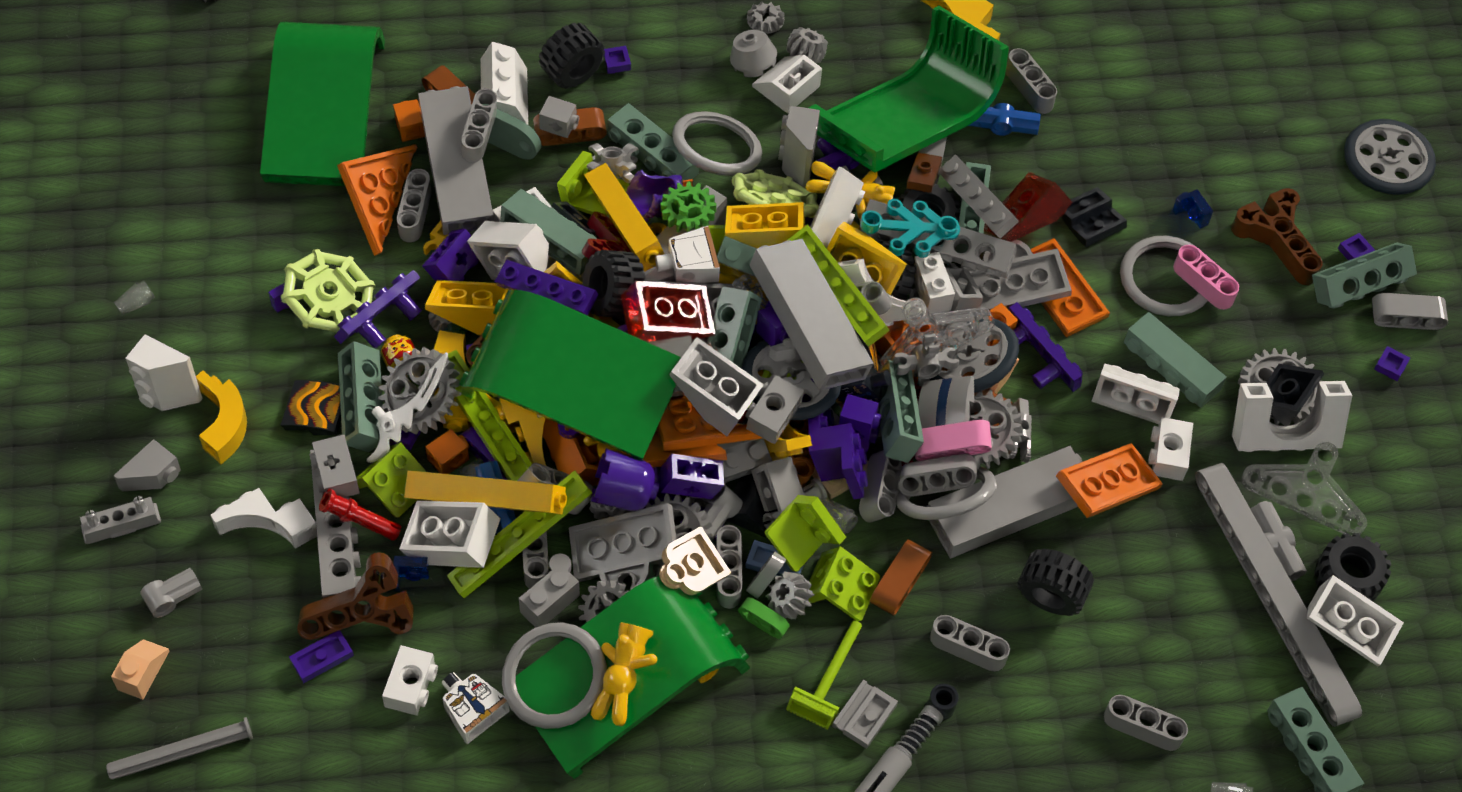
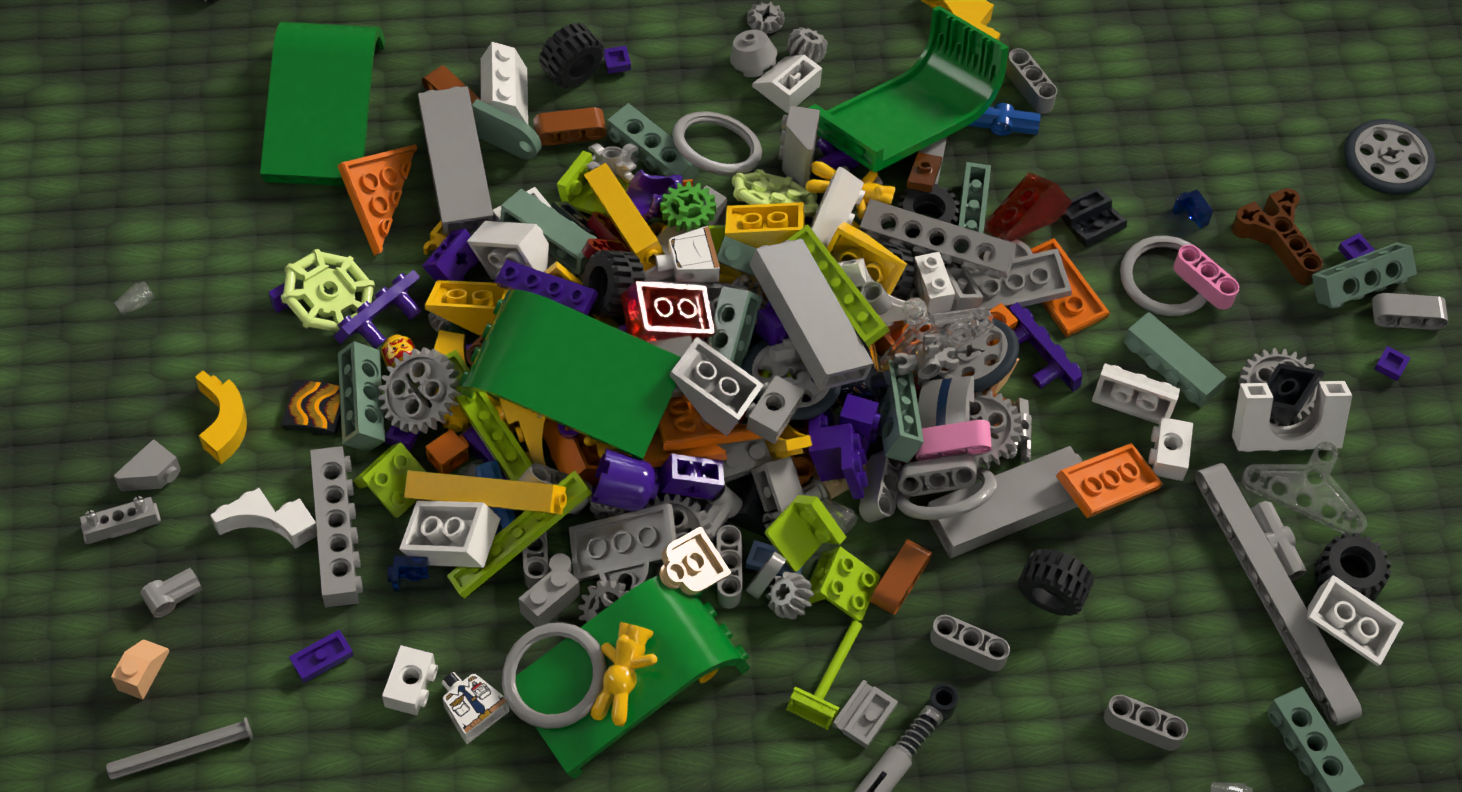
(162, 375): white slope -> none
(334, 454): light grey brick -> none
(348, 510): red pin -> none
(379, 611): reddish brown beam -> none
(391, 423): white piece -> none
(409, 120): orange brick -> none
(410, 217): light grey beam -> none
(475, 134): light grey beam -> none
(558, 117): light grey brick -> none
(763, 618): bright green beam -> none
(941, 227): teal plant -> none
(978, 196): light grey plate -> none

